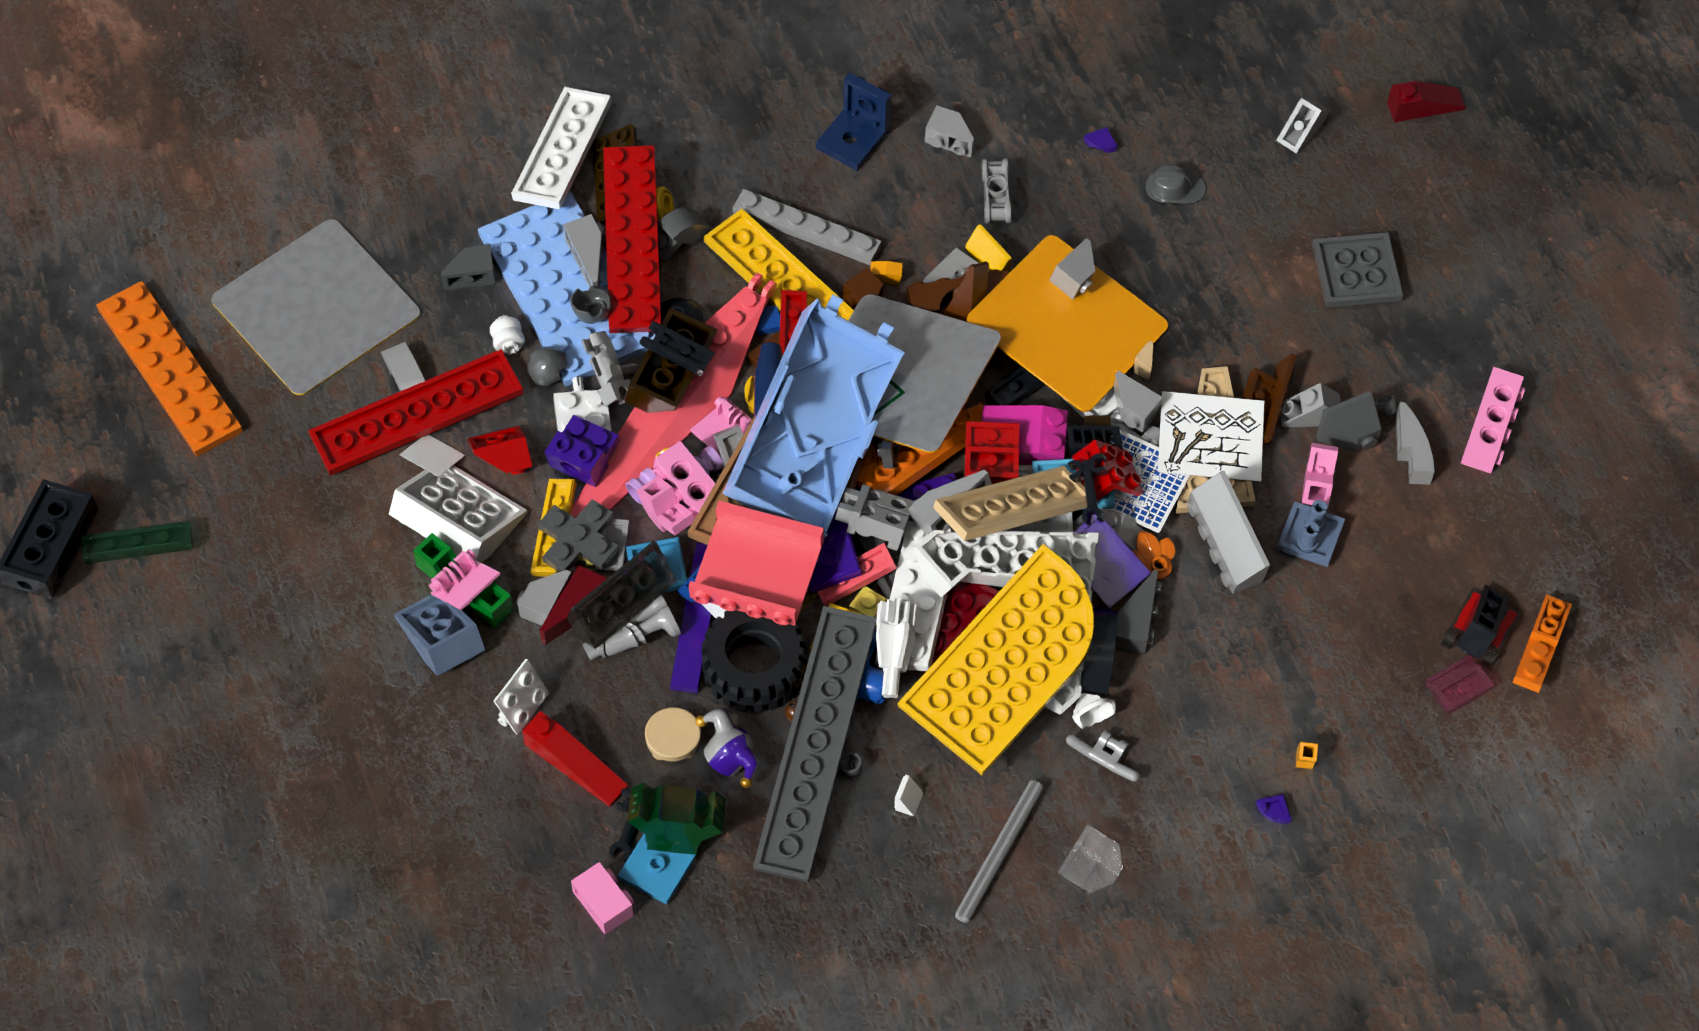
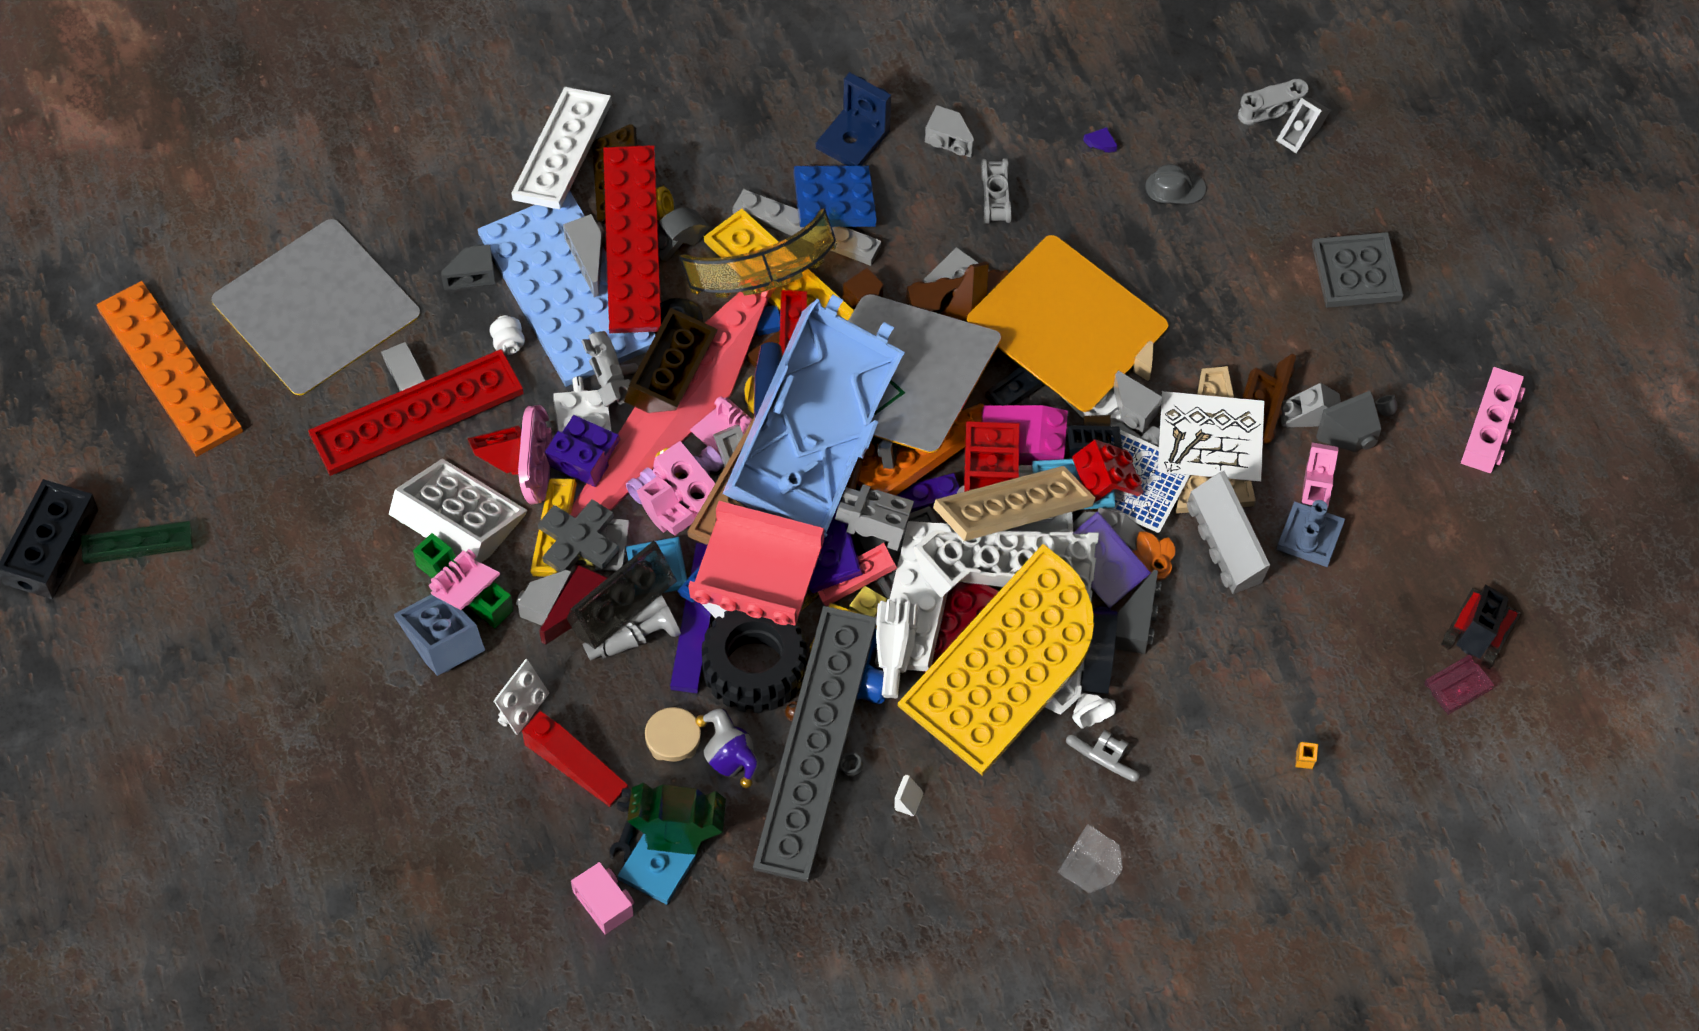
(432, 455): white sticker -> none
(533, 463): none -> bright pink tile
(546, 364): dark grey hair -> none
(591, 305): dark grey hair -> none
(678, 349): black hinge -> none
(762, 268): none -> clear yellow windscreen
(839, 190): none -> blue plate
(887, 271): light orange piece -> none
(922, 509): light grey slope -> none
(985, 248): yellow slope -> none
(999, 851): light grey axle -> none
(1075, 271): light grey slope -> none
(1086, 472): black bar -> none
(1271, 101): none -> light grey piece
(1274, 809): dark purple tile -> none
(1413, 446): light grey slope -> none
(1422, 100): dark red slope -> none
(1542, 643): orange slope -> none

